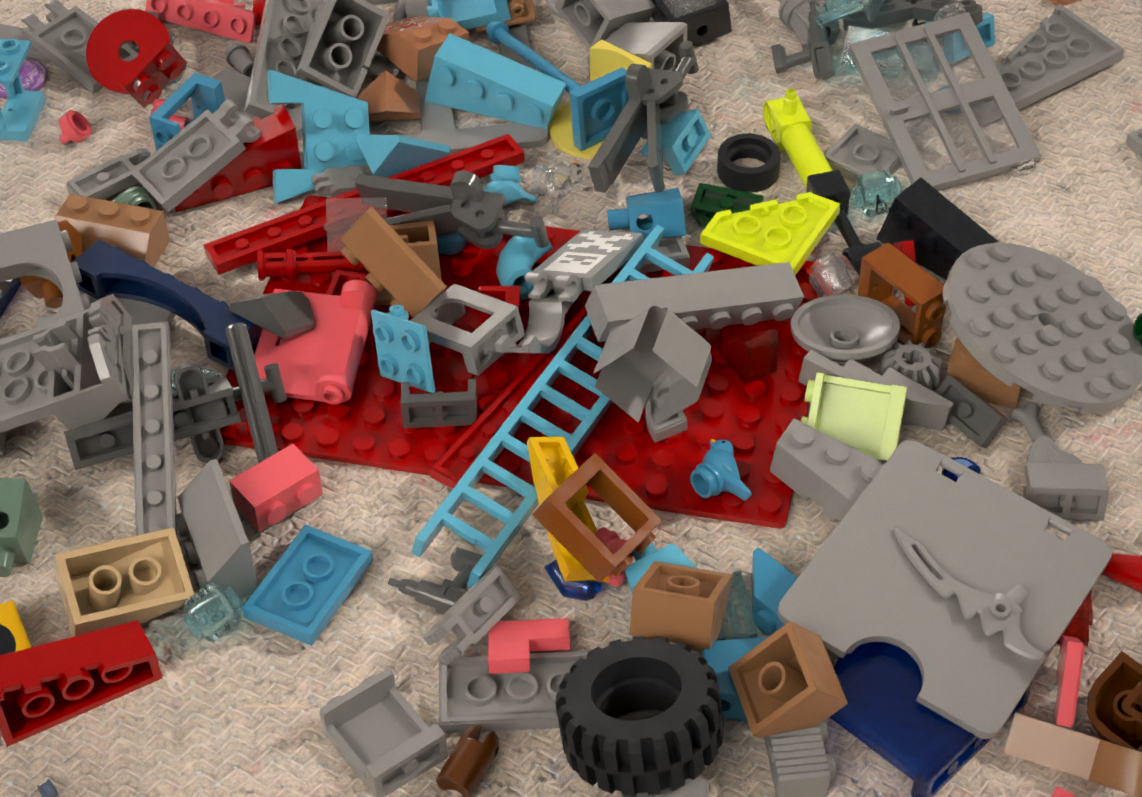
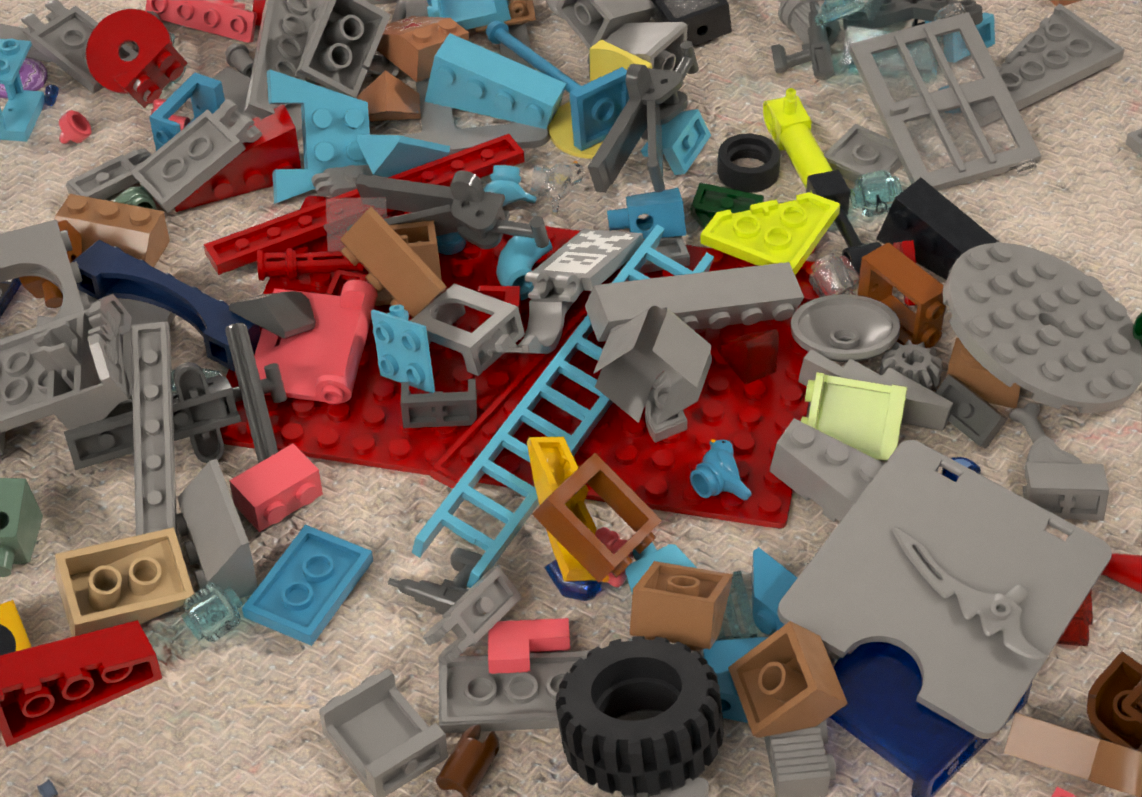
(51, 94): none -> clear blue piece
(1069, 675): coral tile -> none

